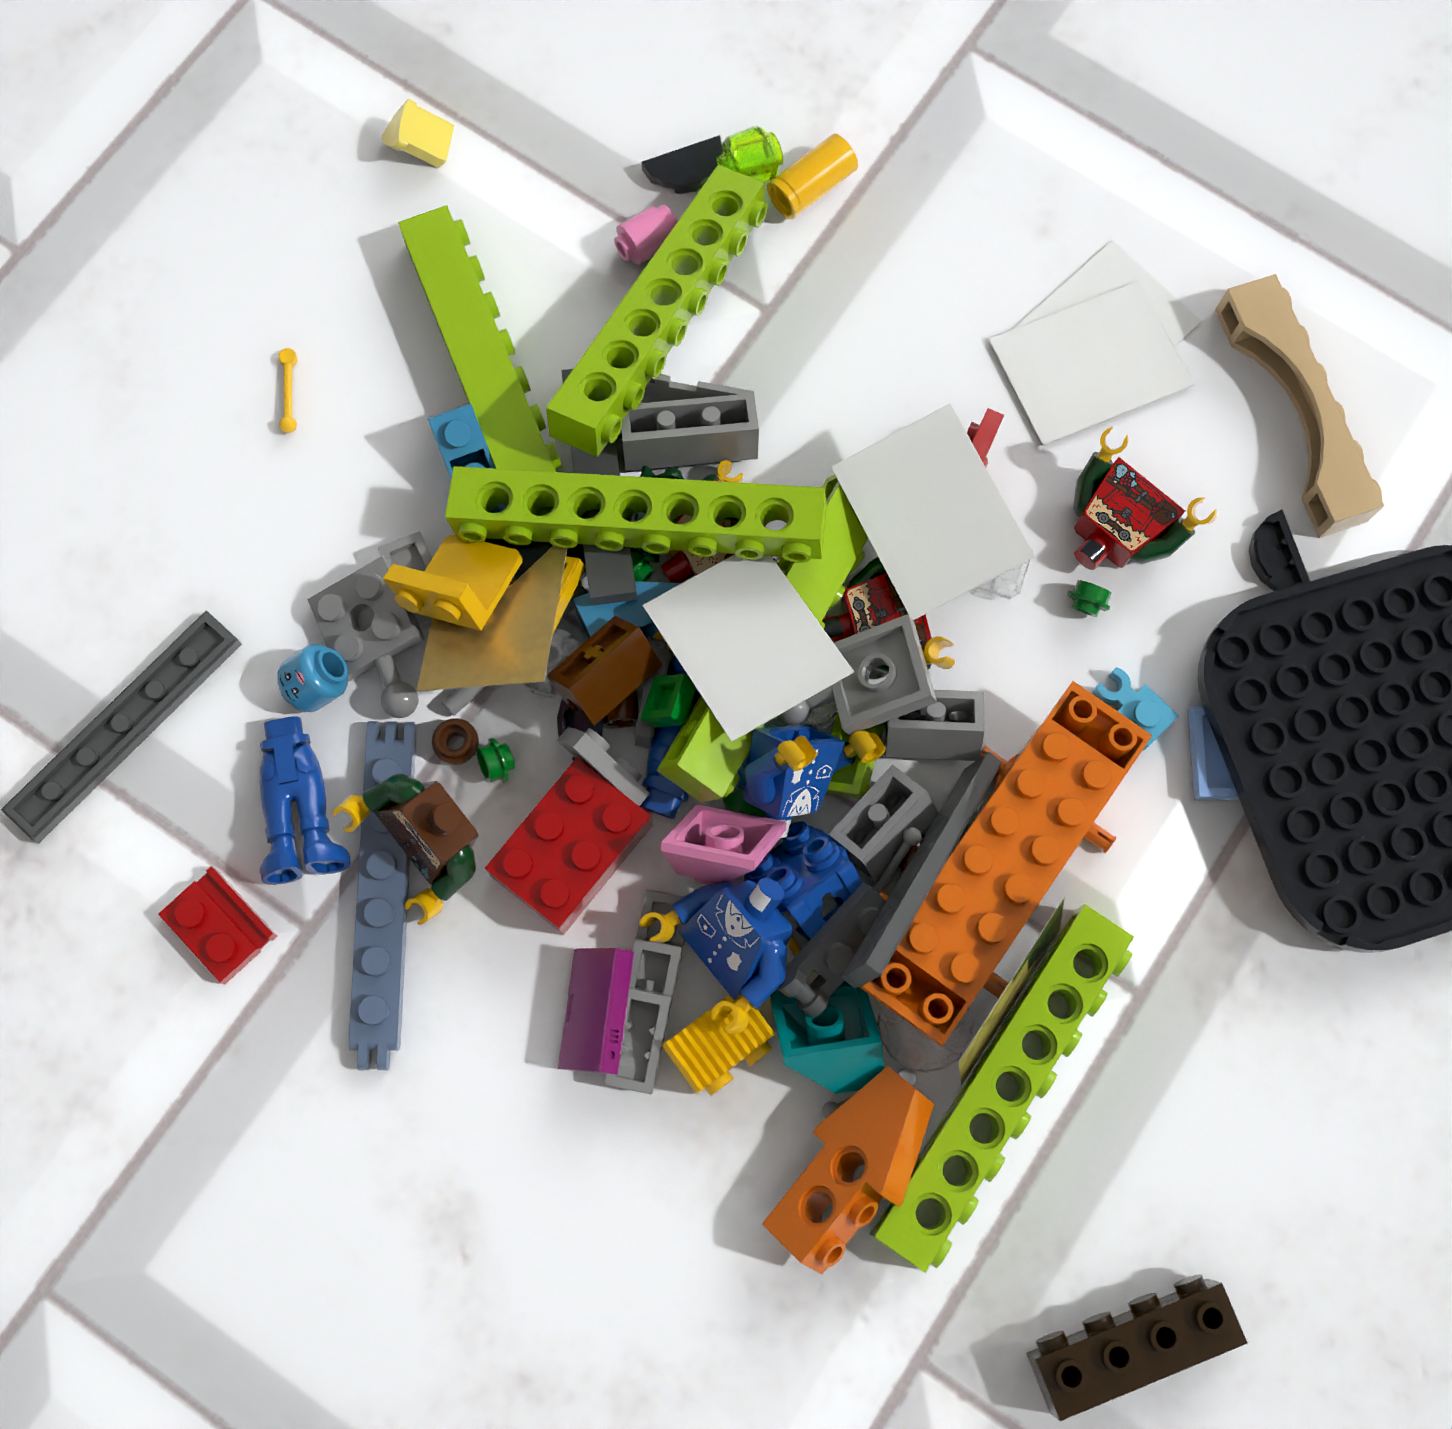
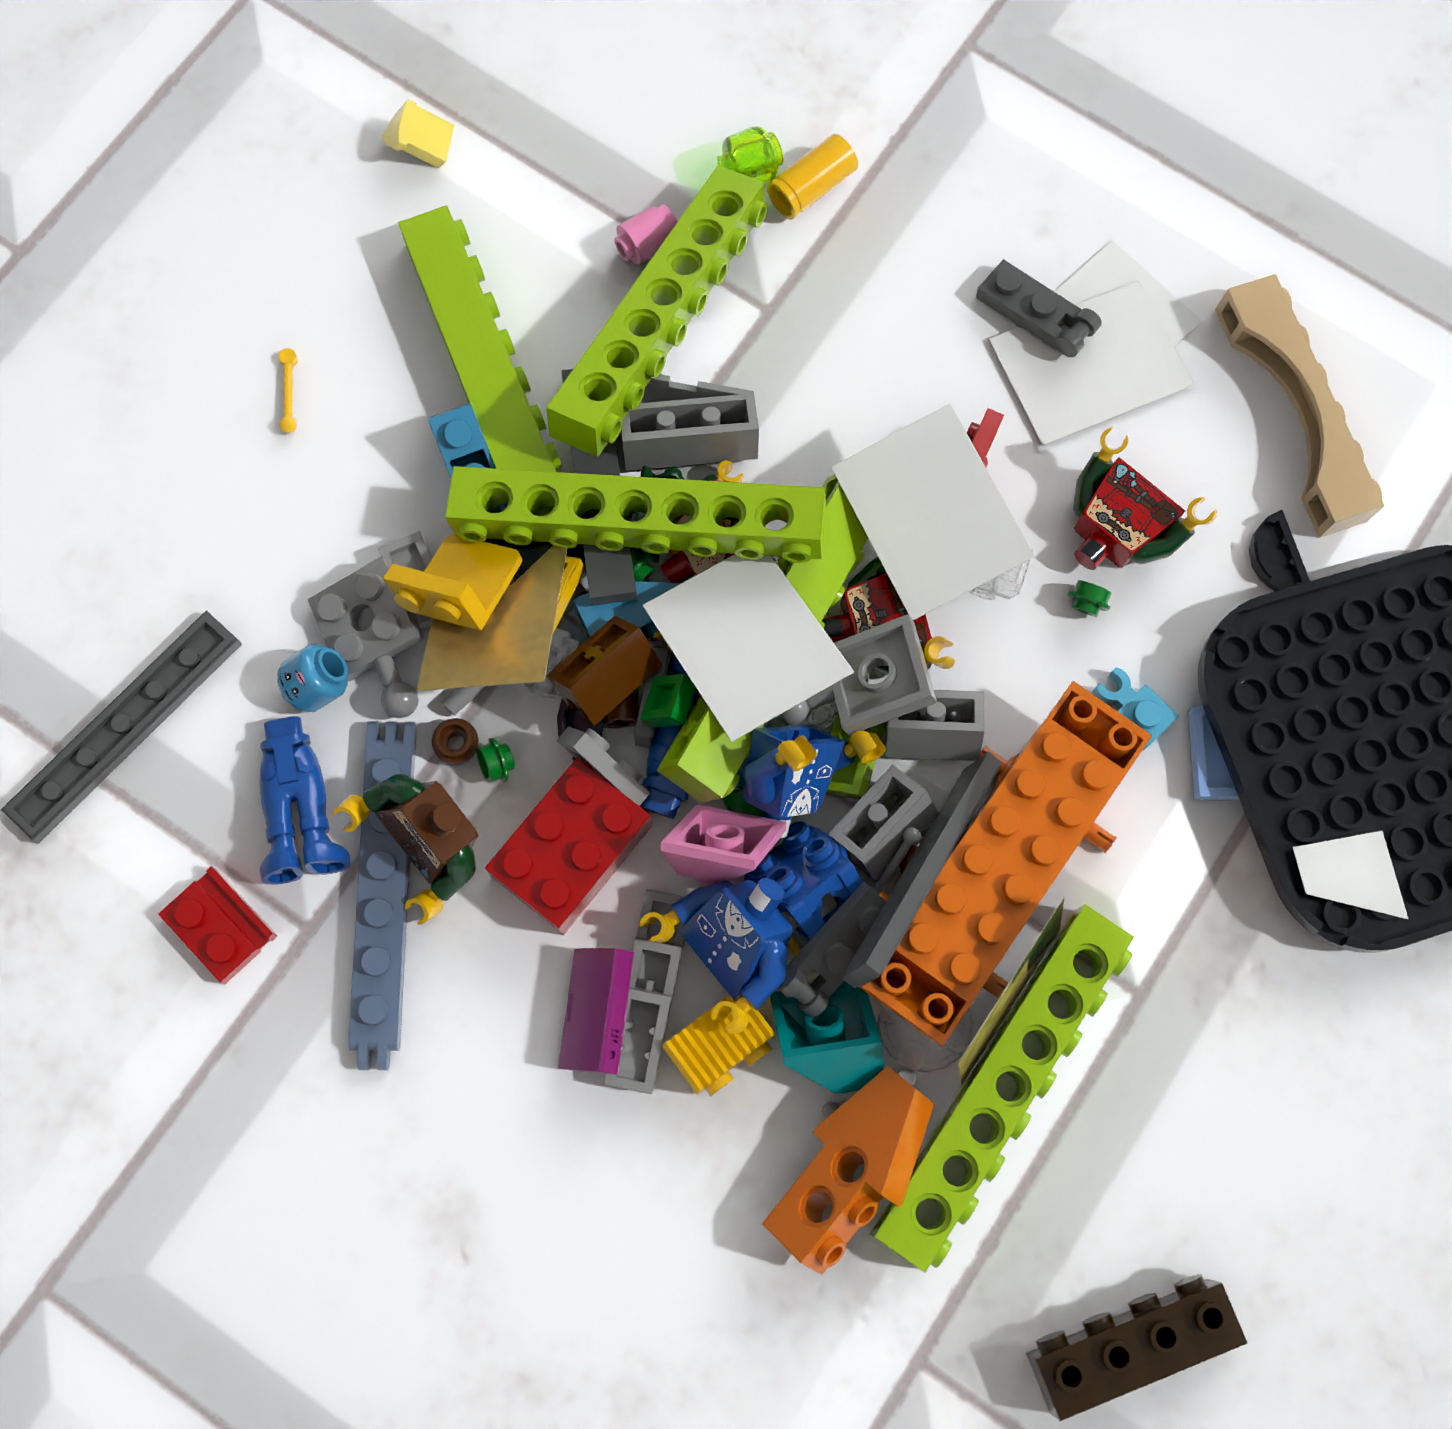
(686, 167): black tile -> none
(1038, 309): none -> dark grey plate
(1352, 872): none -> white sticker

